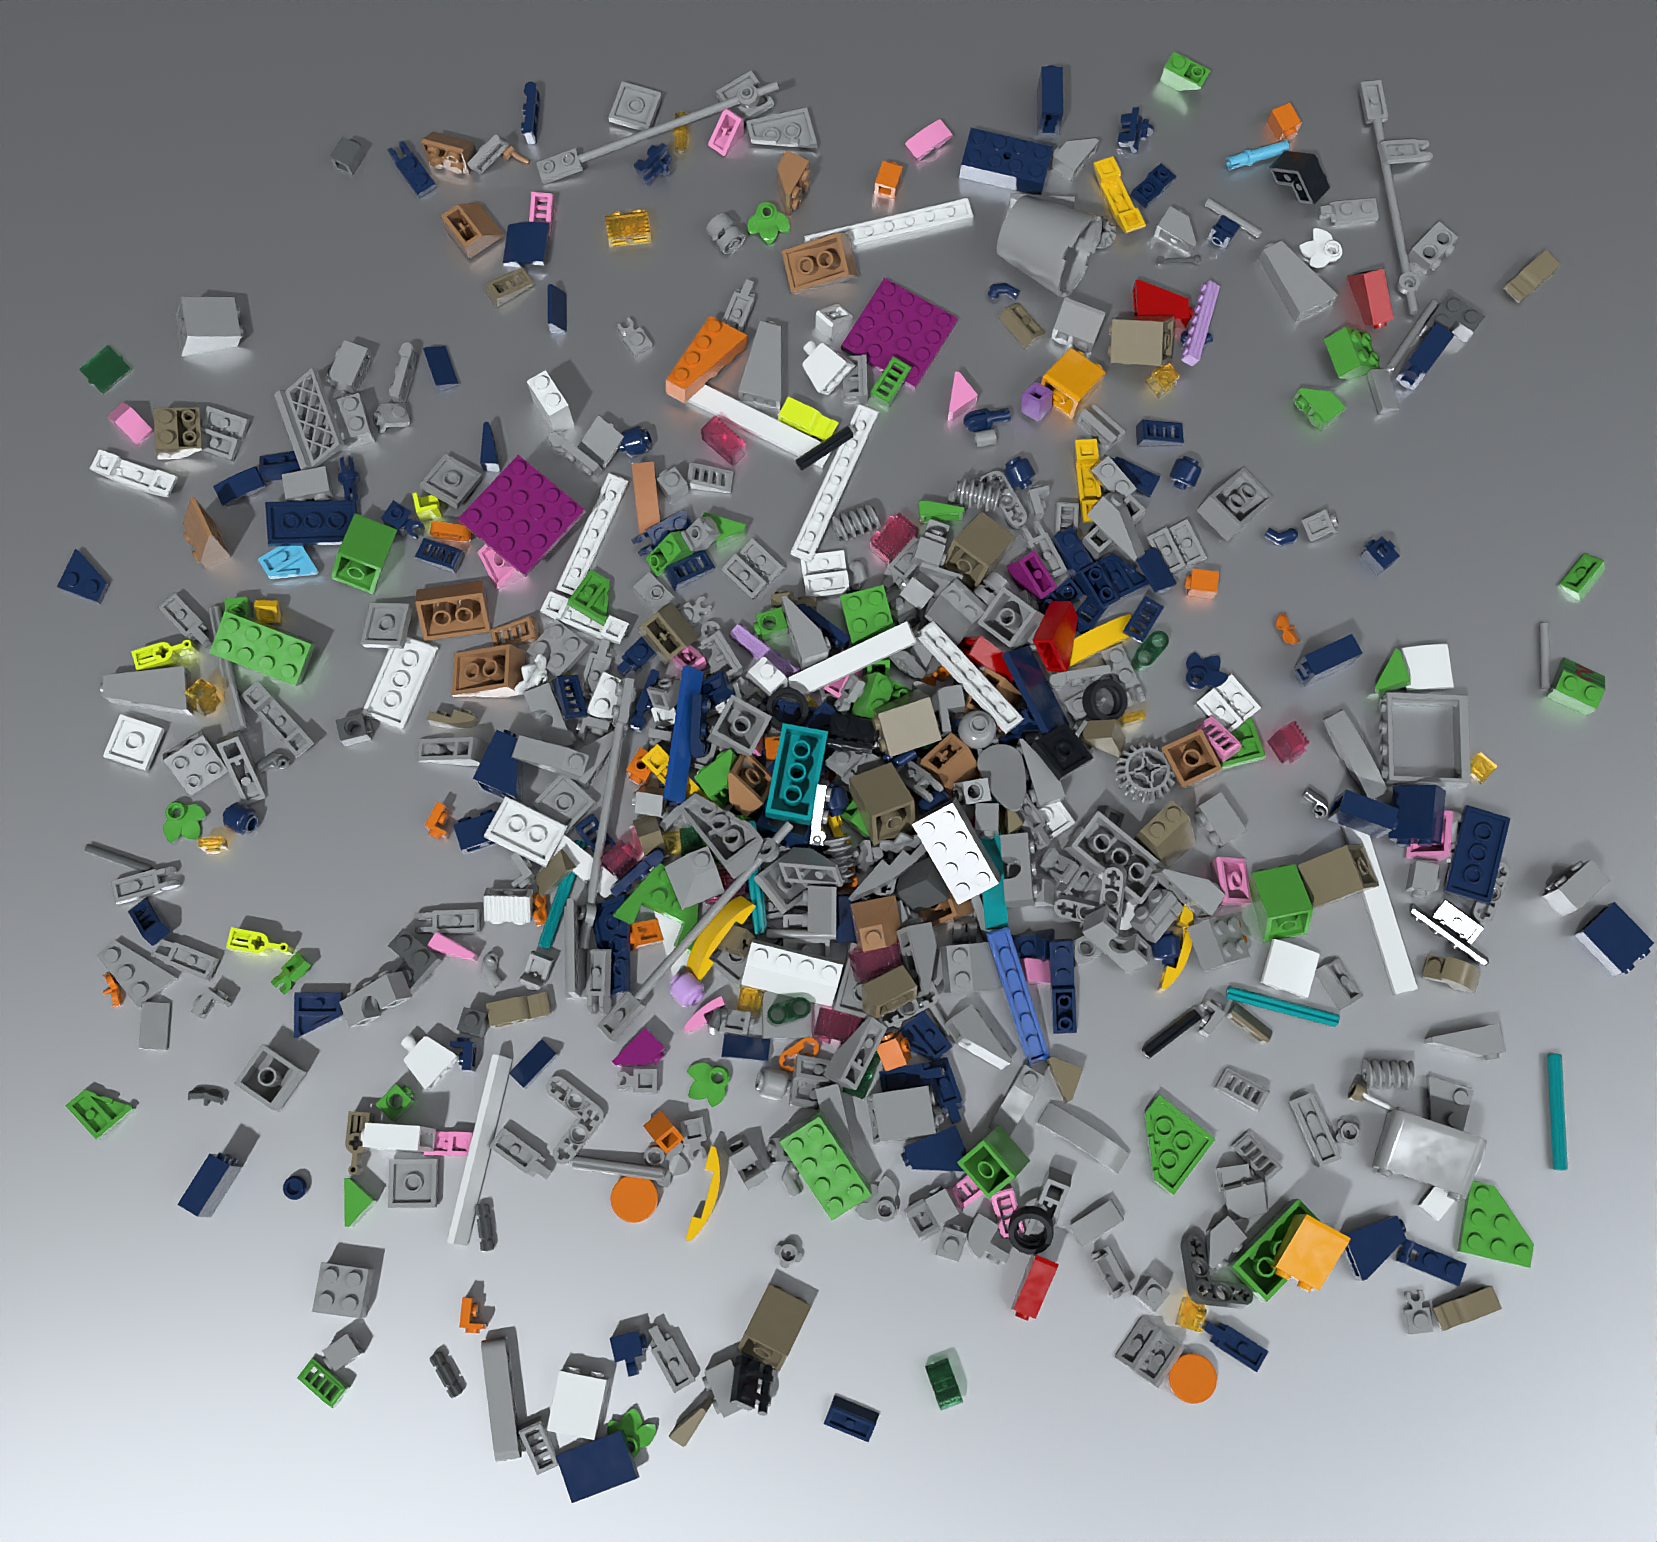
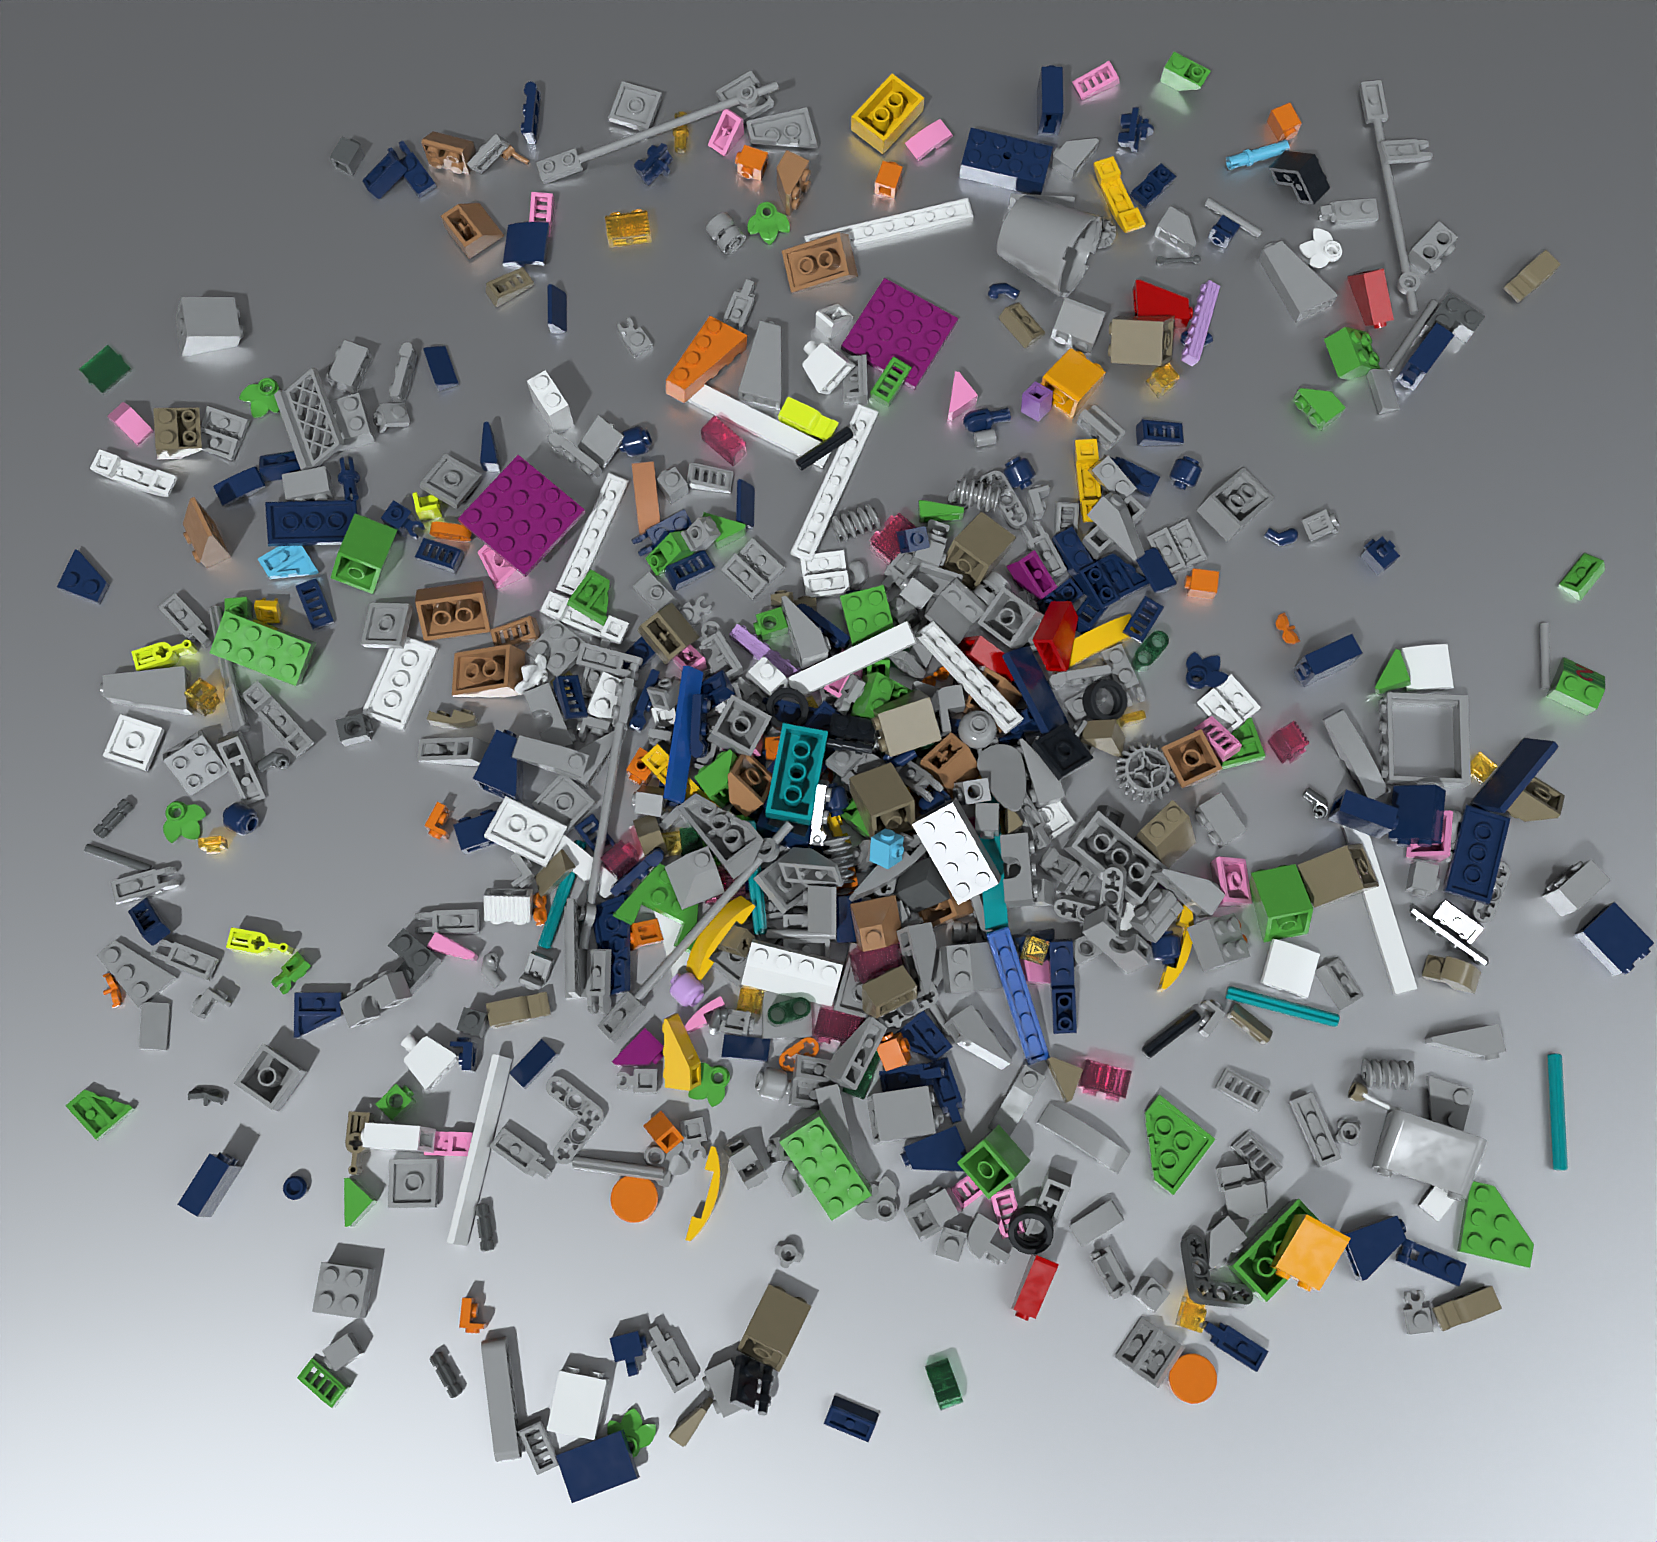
(113, 818): none -> dark grey axle
(260, 400): none -> bright green plate
(309, 586): none -> dark blue slope
(384, 175): none -> dark blue slope
(608, 661): none -> light grey plate
(681, 1060): none -> yellow slope
(745, 503): none -> dark blue slope
(751, 163): none -> orange brick
(886, 848): none -> medium azure brick
(887, 113): none -> yellow brick
(913, 539): none -> dark blue bracket
(1034, 950): none -> clear yellow tile
(1097, 72): none -> bright pink slope
(1104, 1080): none -> clear pink brick
(1514, 775): none -> dark blue tile
(1537, 802): none -> dark tan slope

